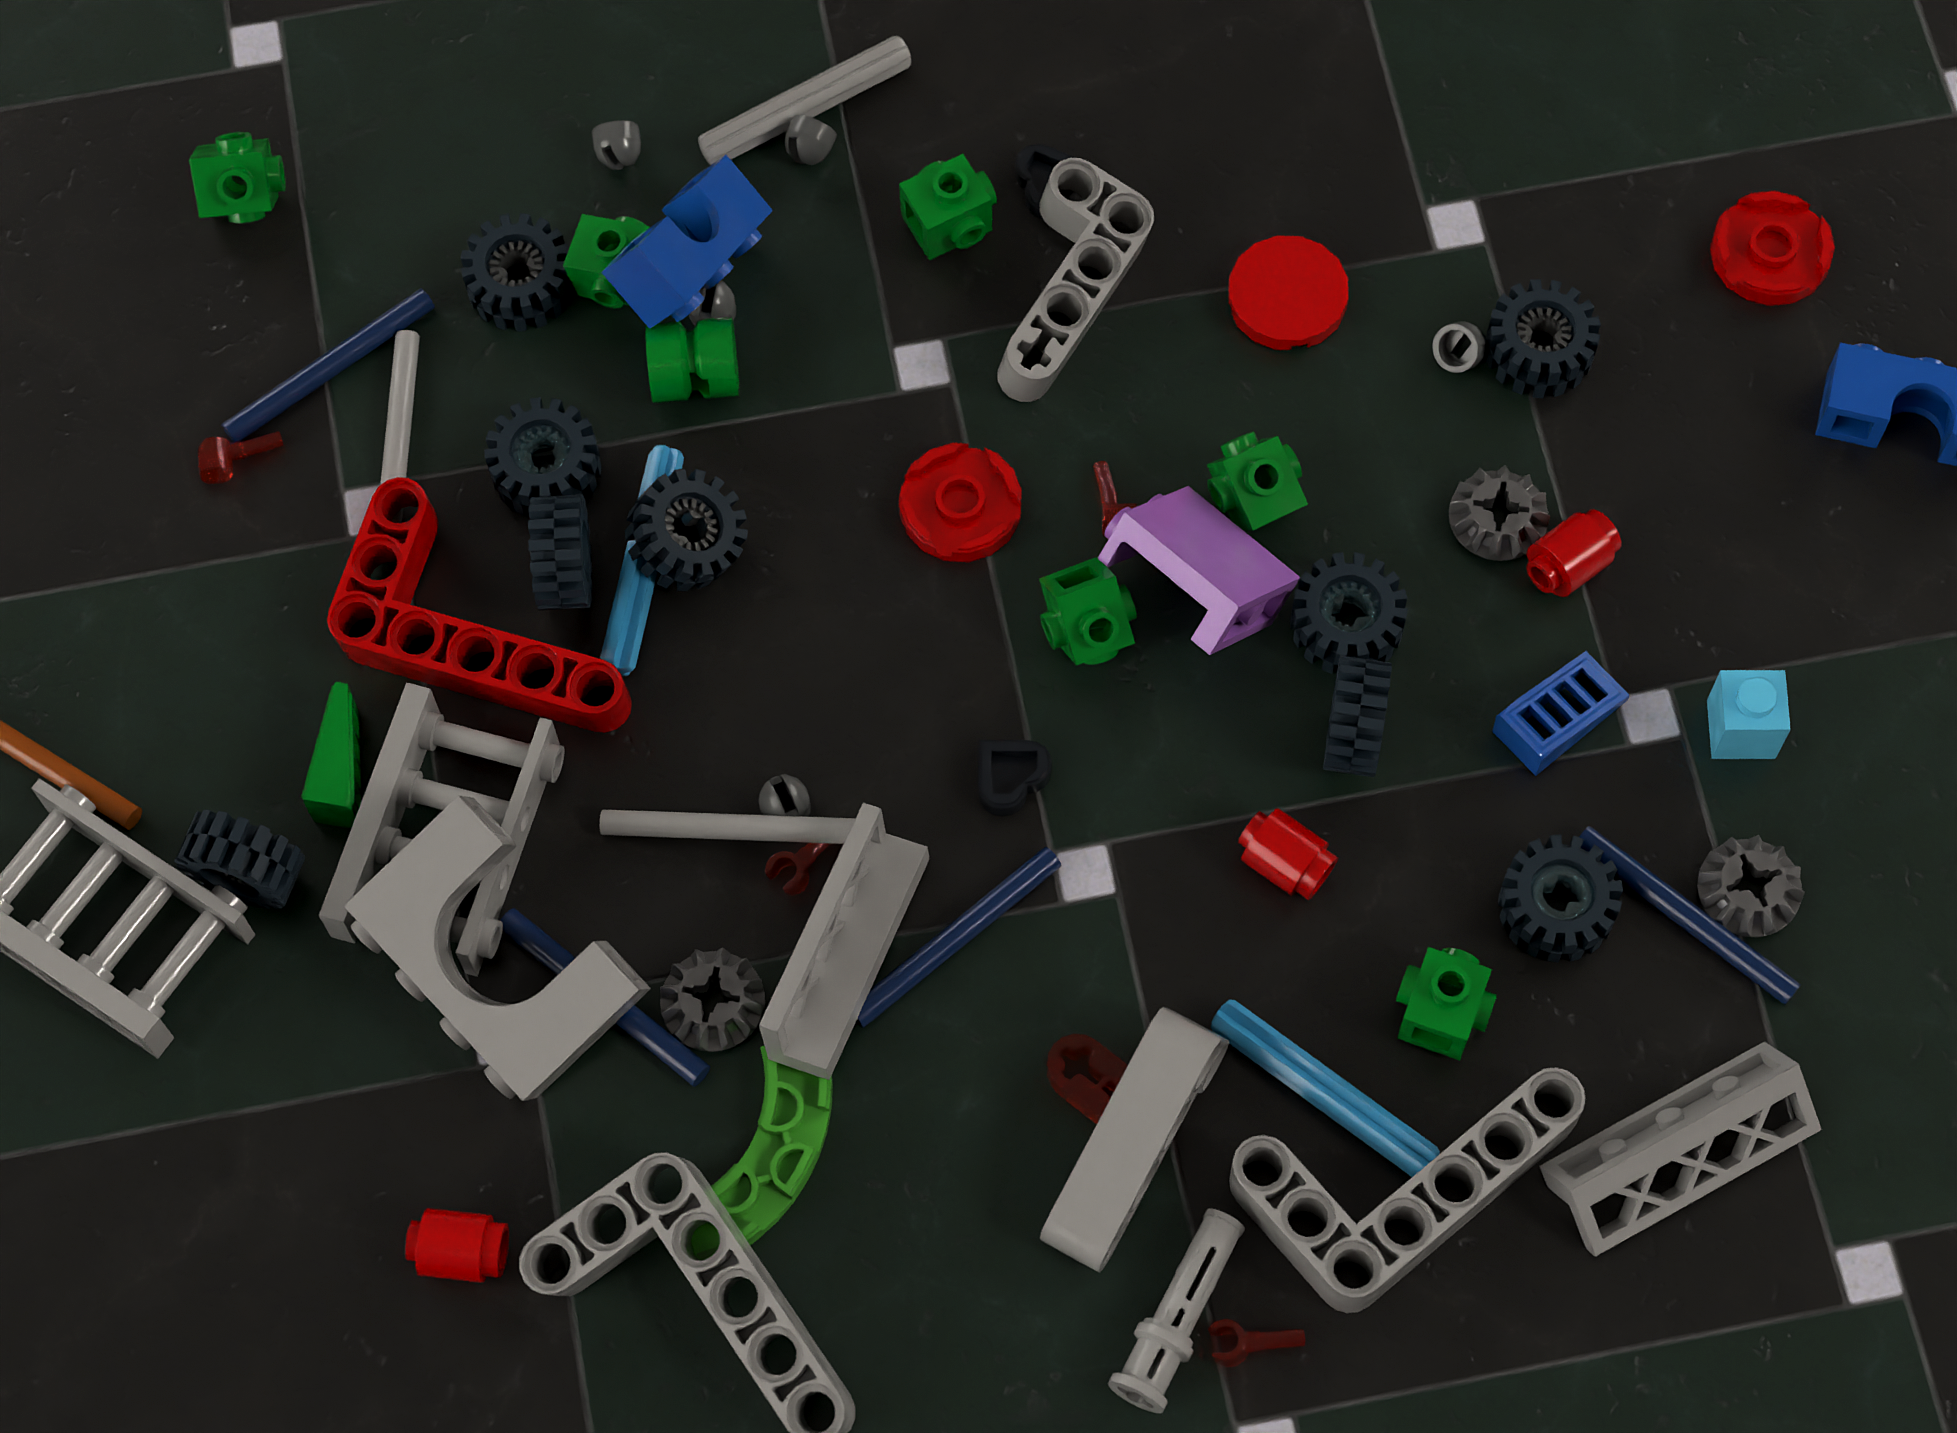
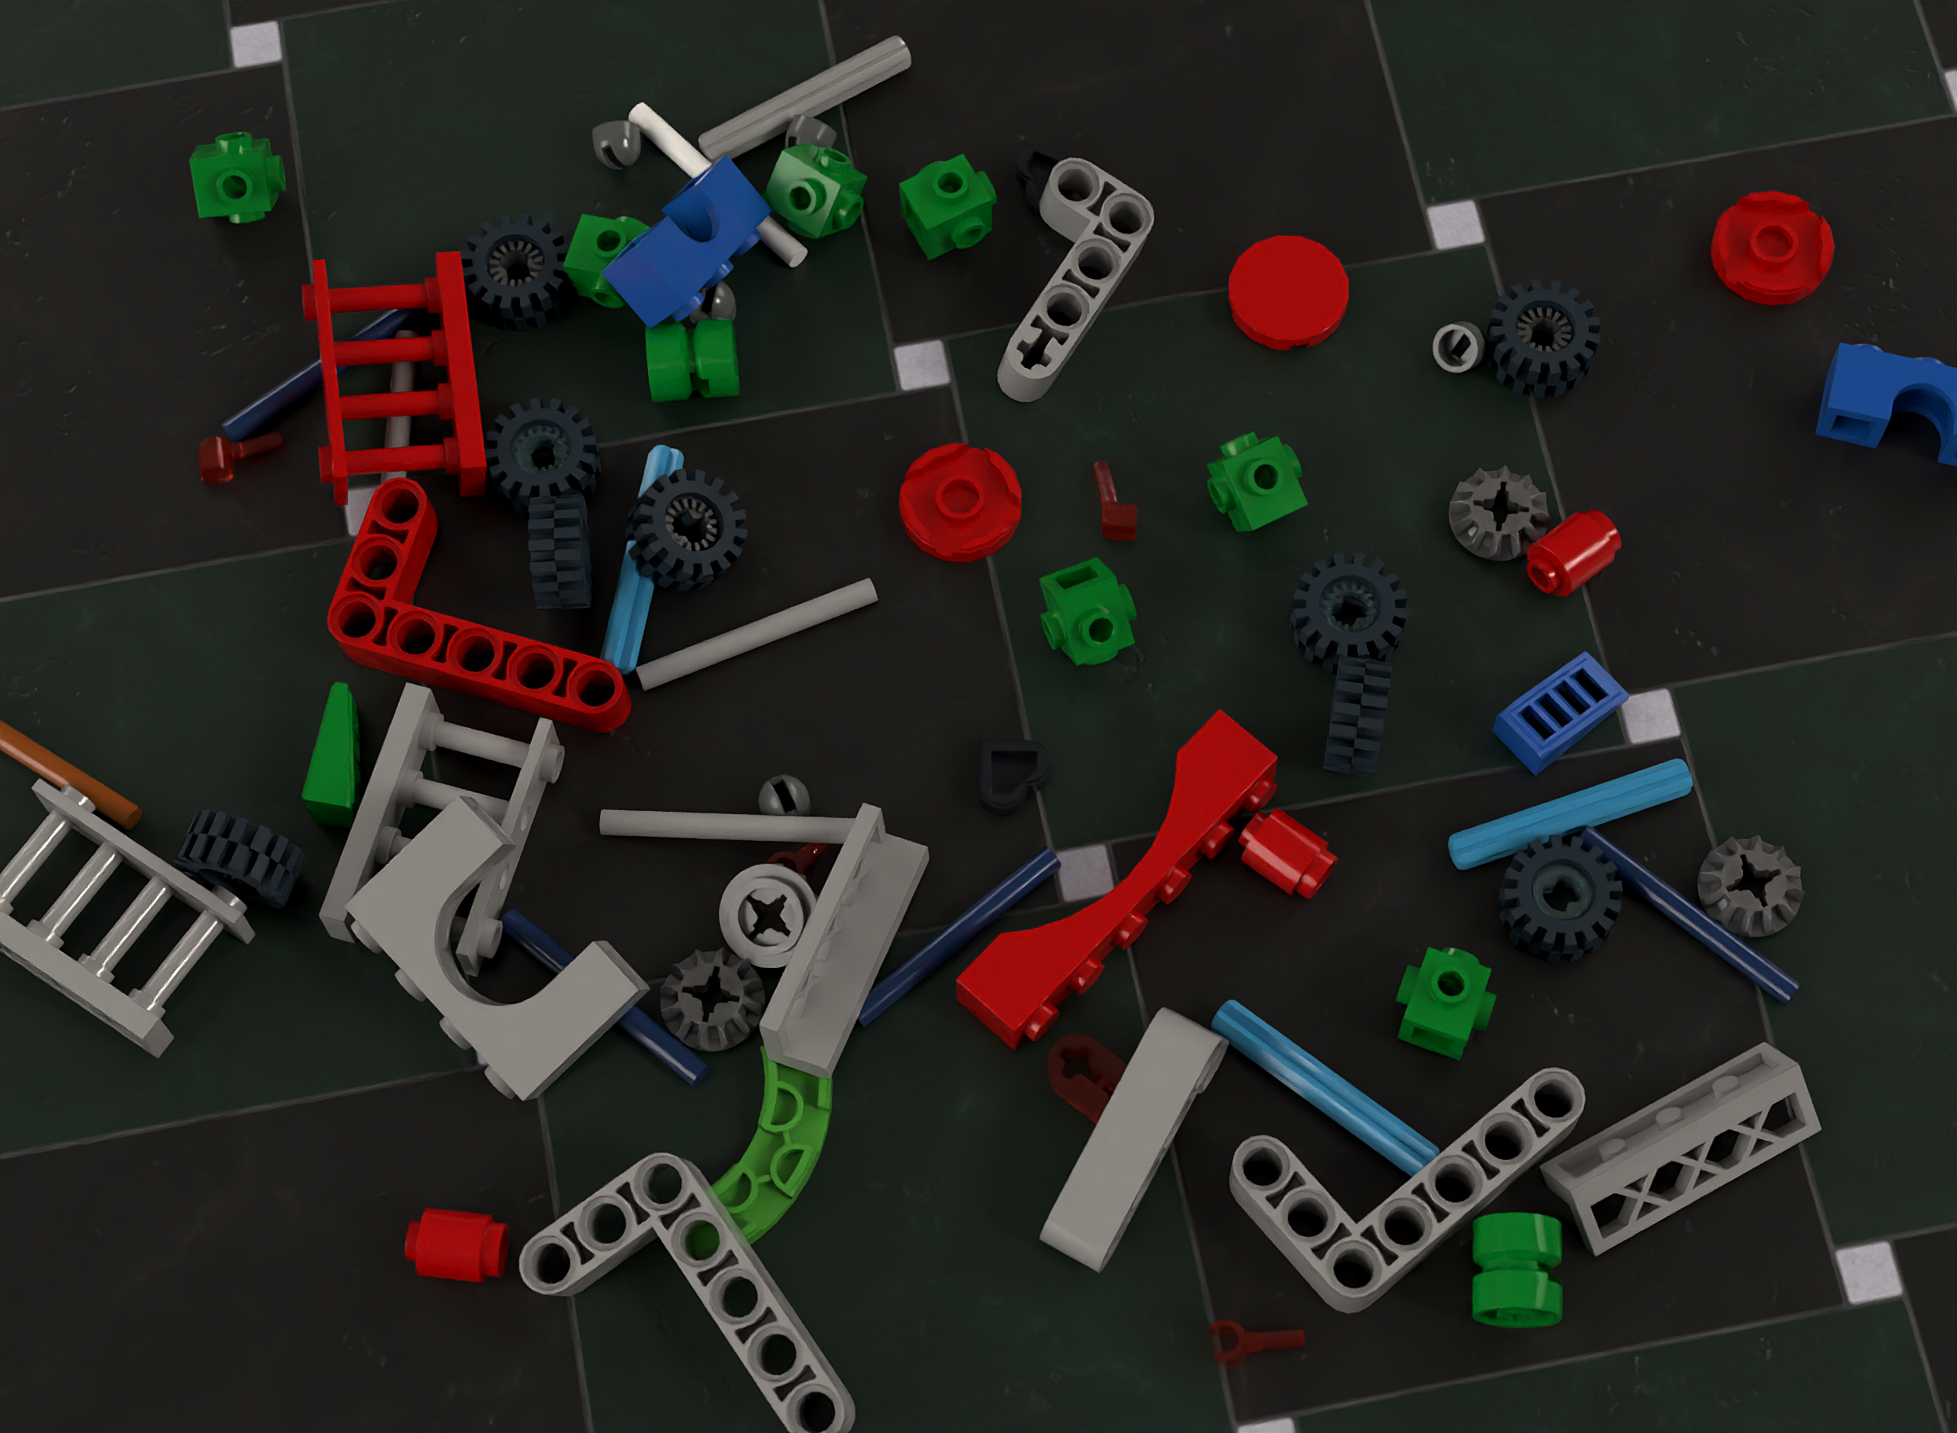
(445, 347): none -> red fence
(694, 162): none -> white bar
(742, 916): none -> flat silver gear
(756, 634): none -> light grey bar
(815, 190): none -> green brick
(1031, 971): none -> red arch
(1171, 1343): light grey pin -> none
(1208, 559): medium lavender panel -> none
(1517, 1267): none -> green wheel
(1570, 813): none -> dark azure axle
(1748, 714): medium azure brick -> none

